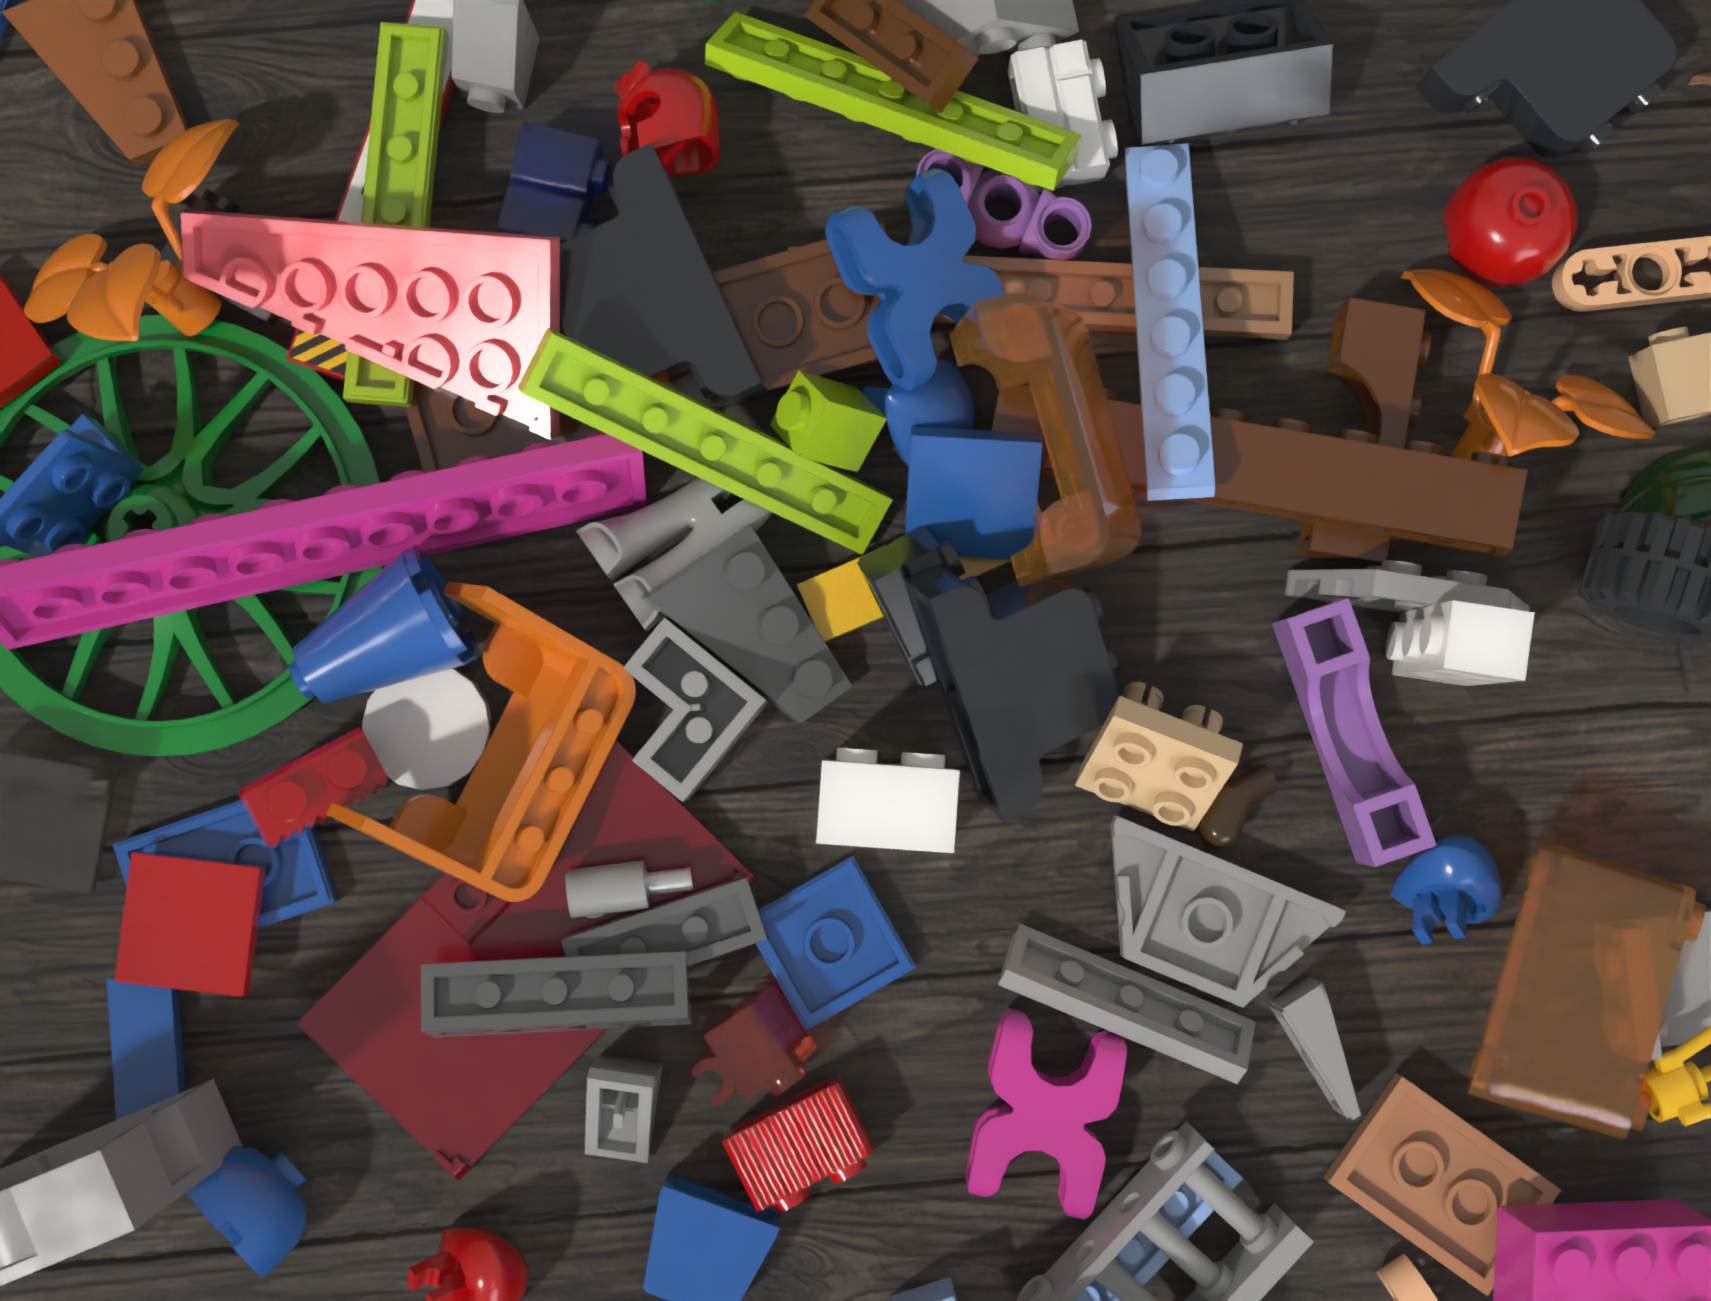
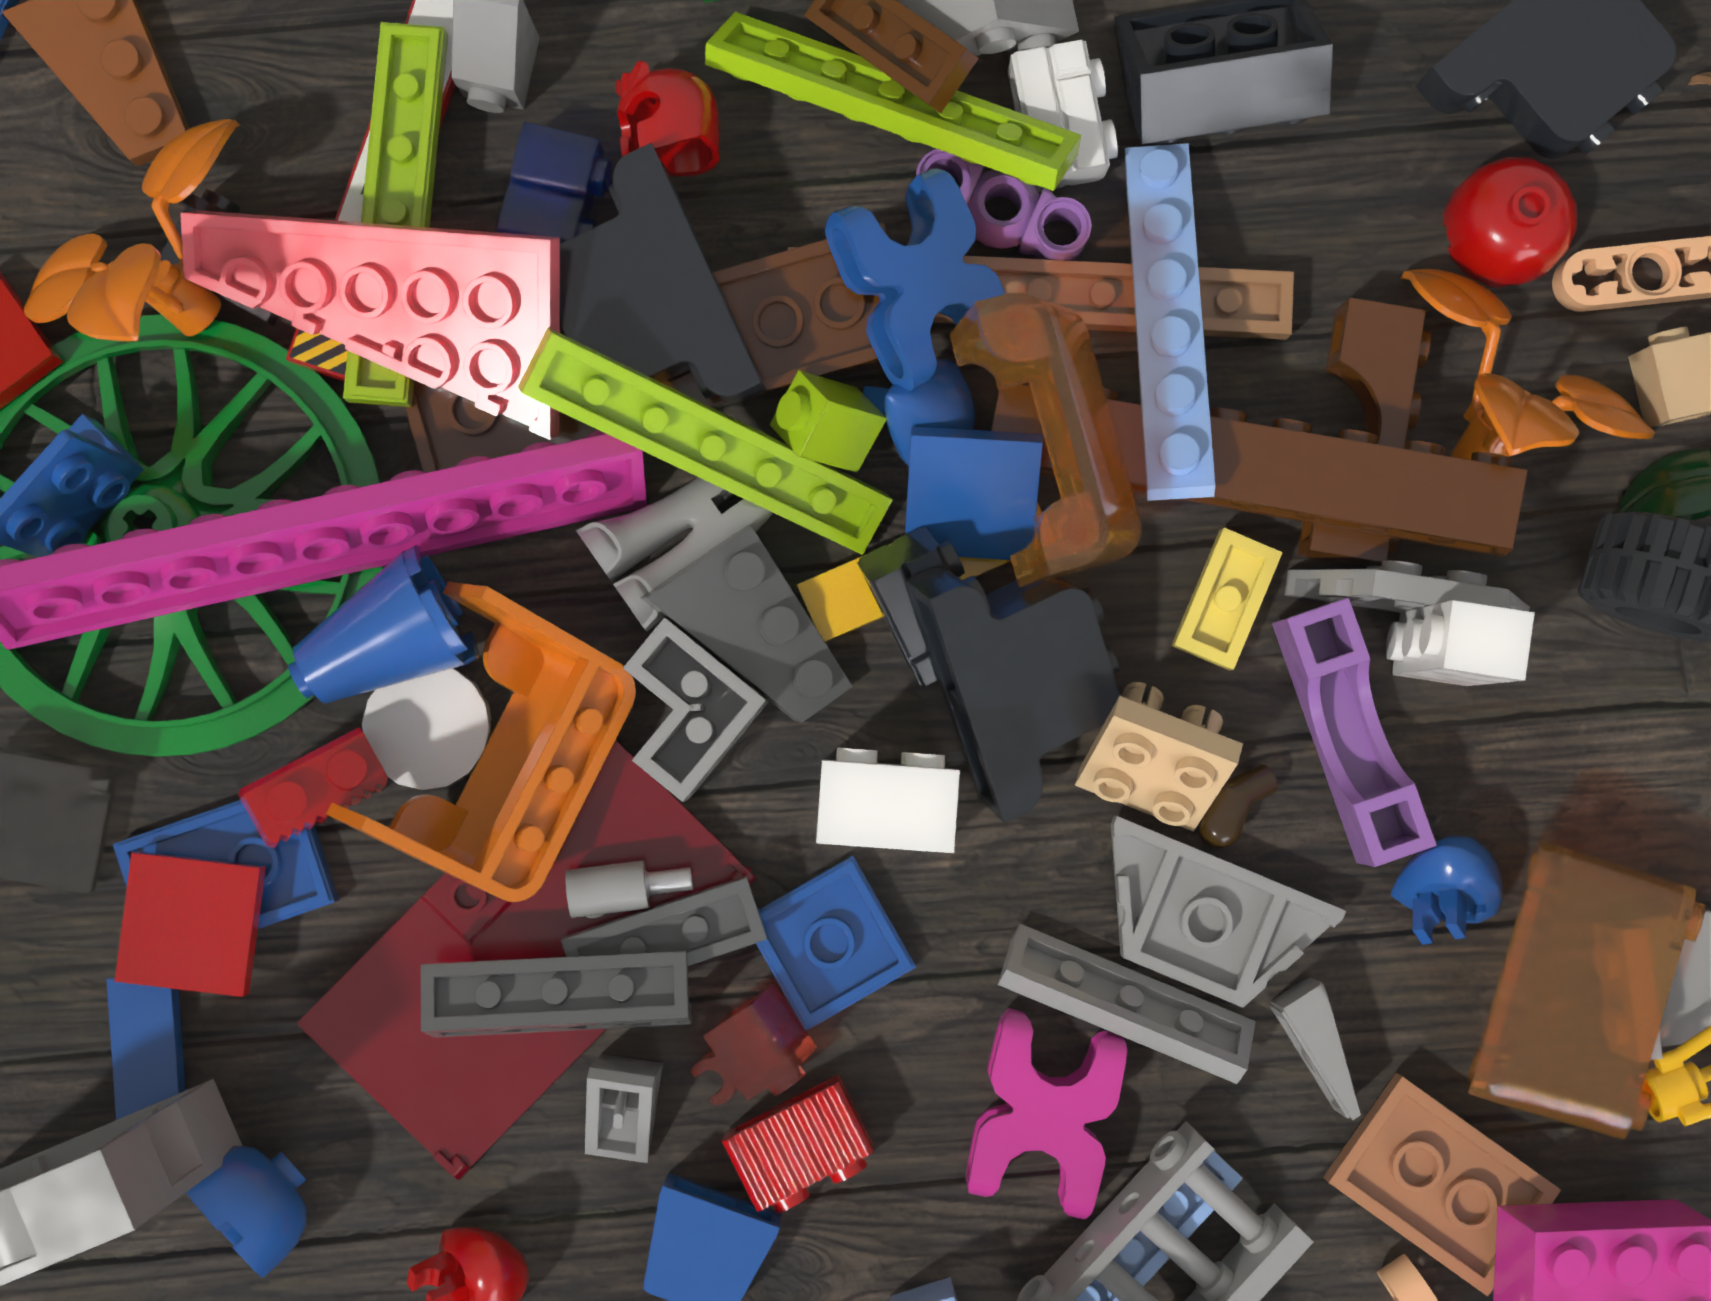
(1226, 599): none -> light yellow plate

